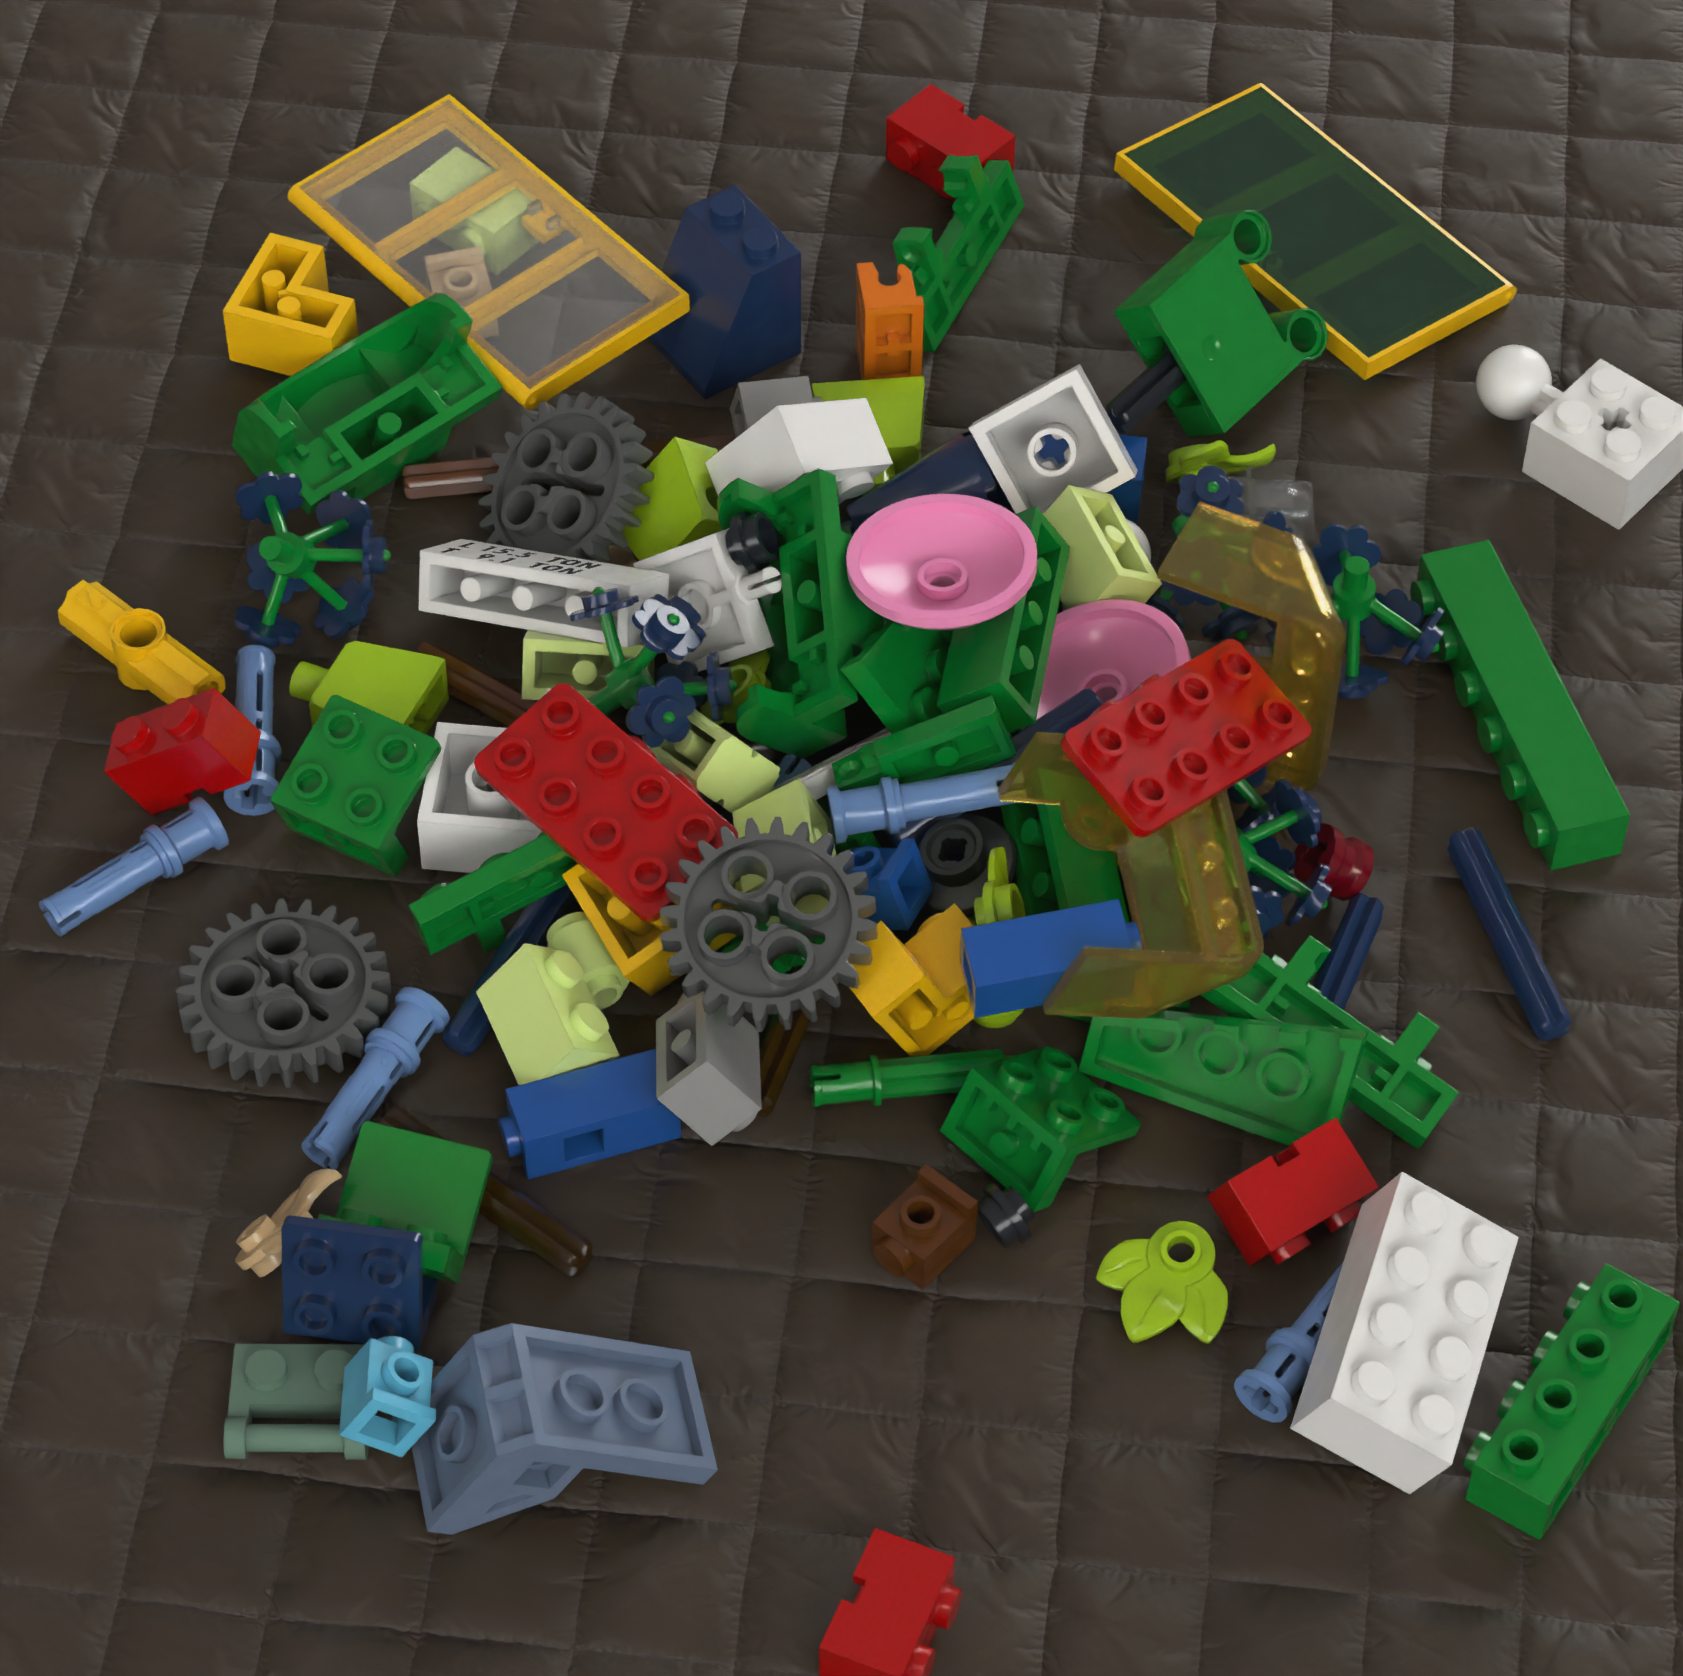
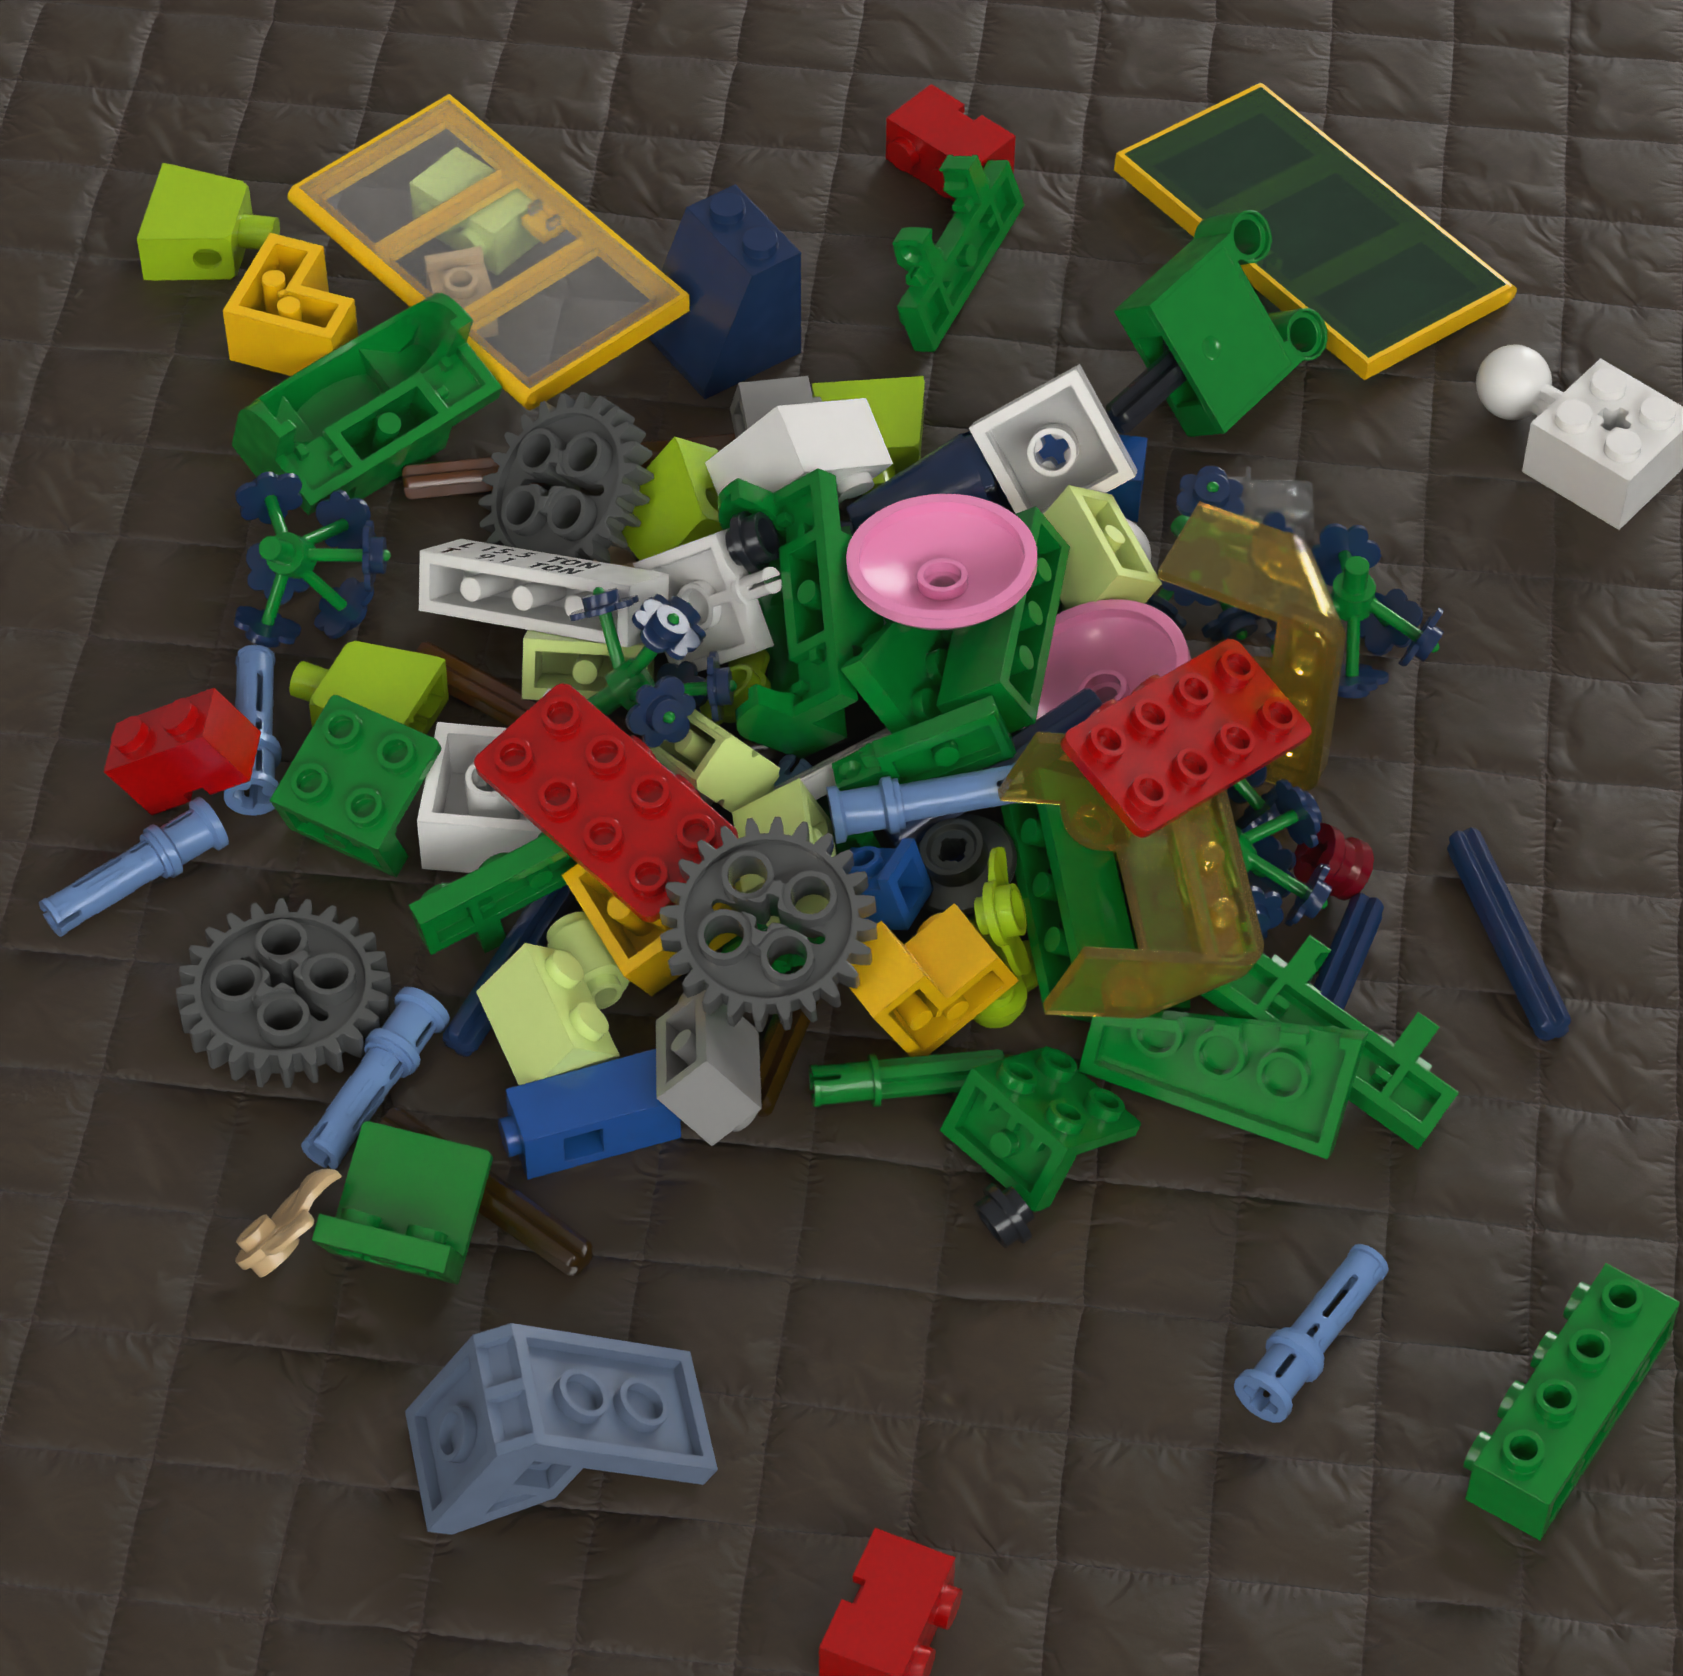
(136, 644): yellow piece -> none
(199, 226): none -> lime torso
(288, 1384): sand green plate -> none
(354, 1282): dark blue bracket -> none
(394, 1381): medium azure brick -> none
(888, 325): orange hinge -> none
(924, 1228): reddish brown brick -> none
(1023, 958): blue brick -> none
(1167, 1290): lime plate -> none
(1194, 457): lime plate -> none
(1293, 1192): red brick -> none
(1405, 1334): white brick -> none
(1521, 707): green brick -> none

